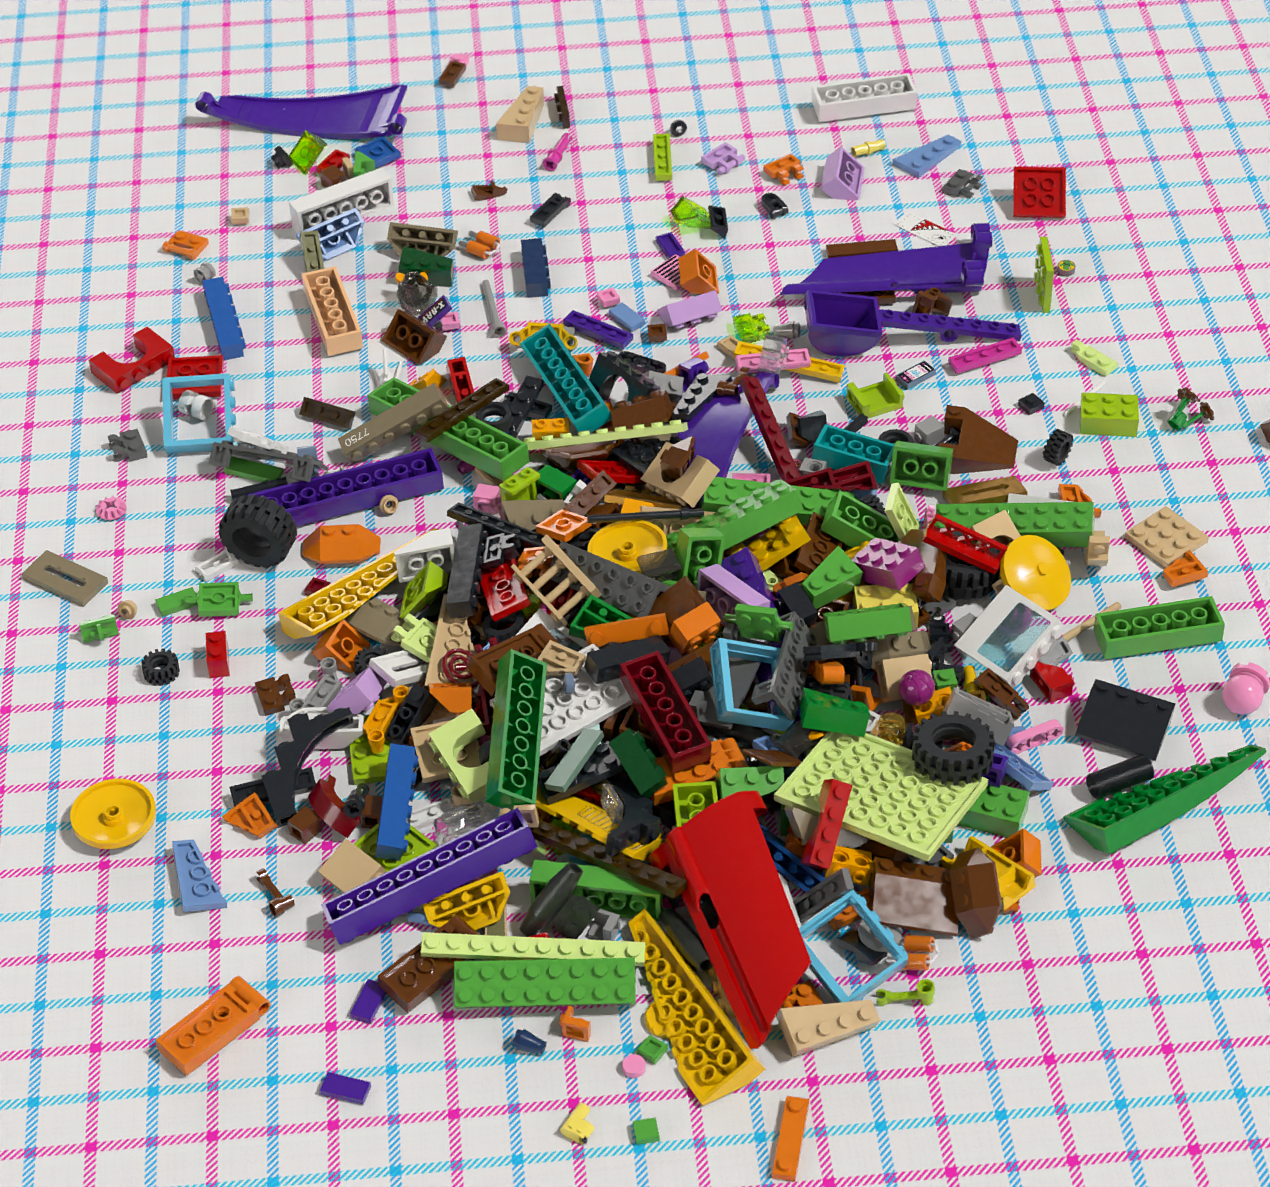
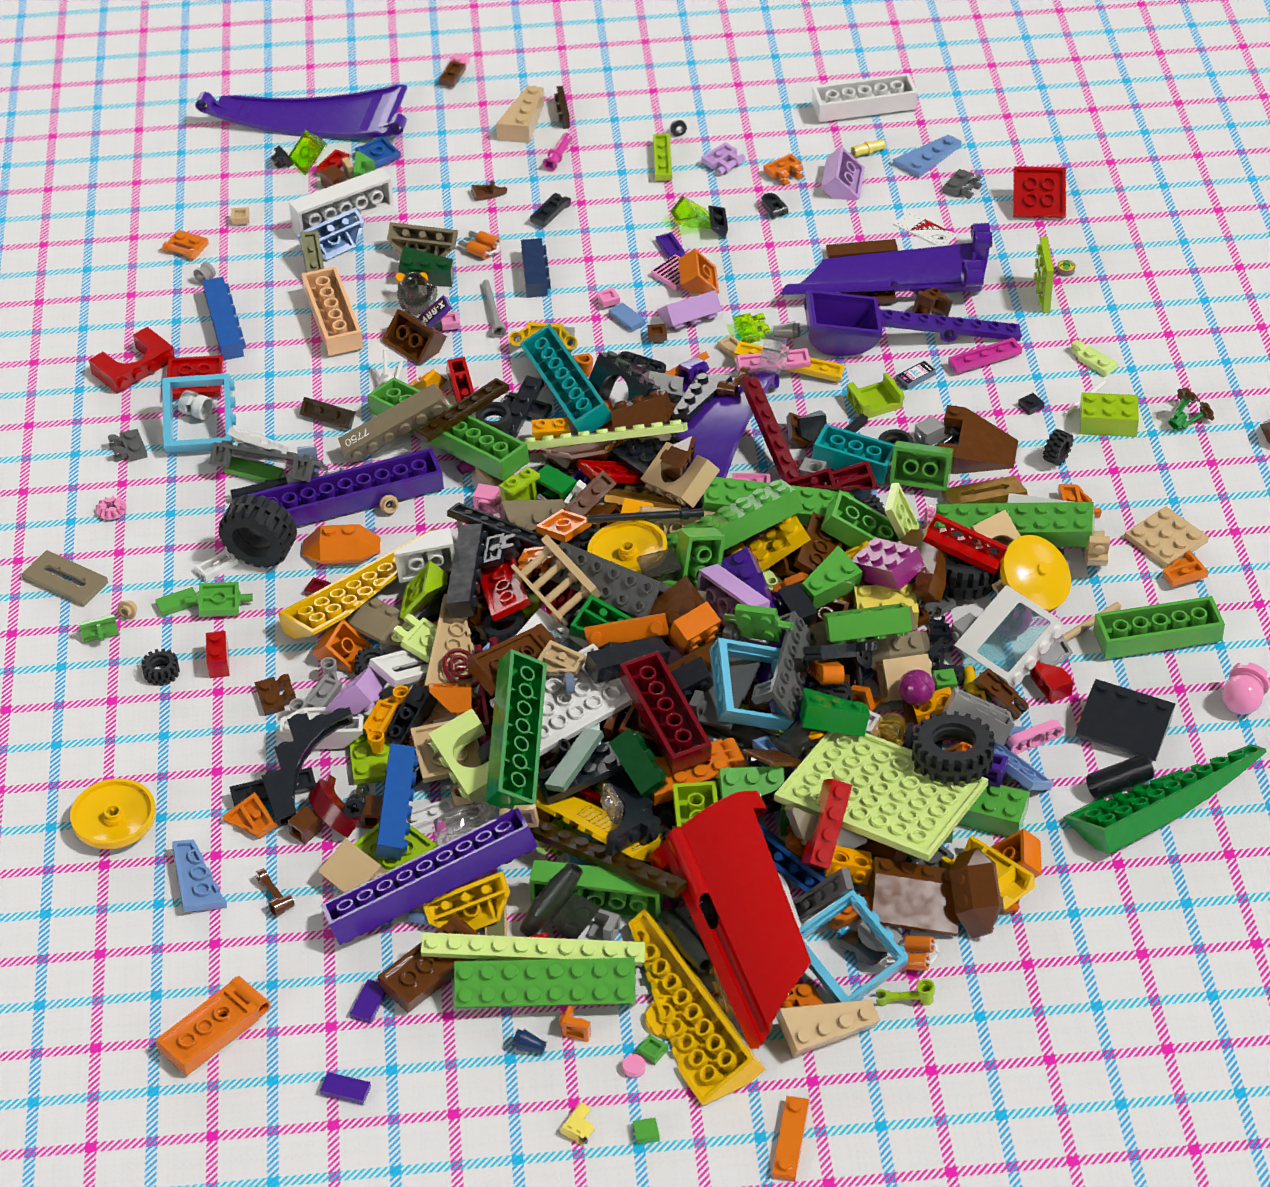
(598, 329): dark purple plate -> none

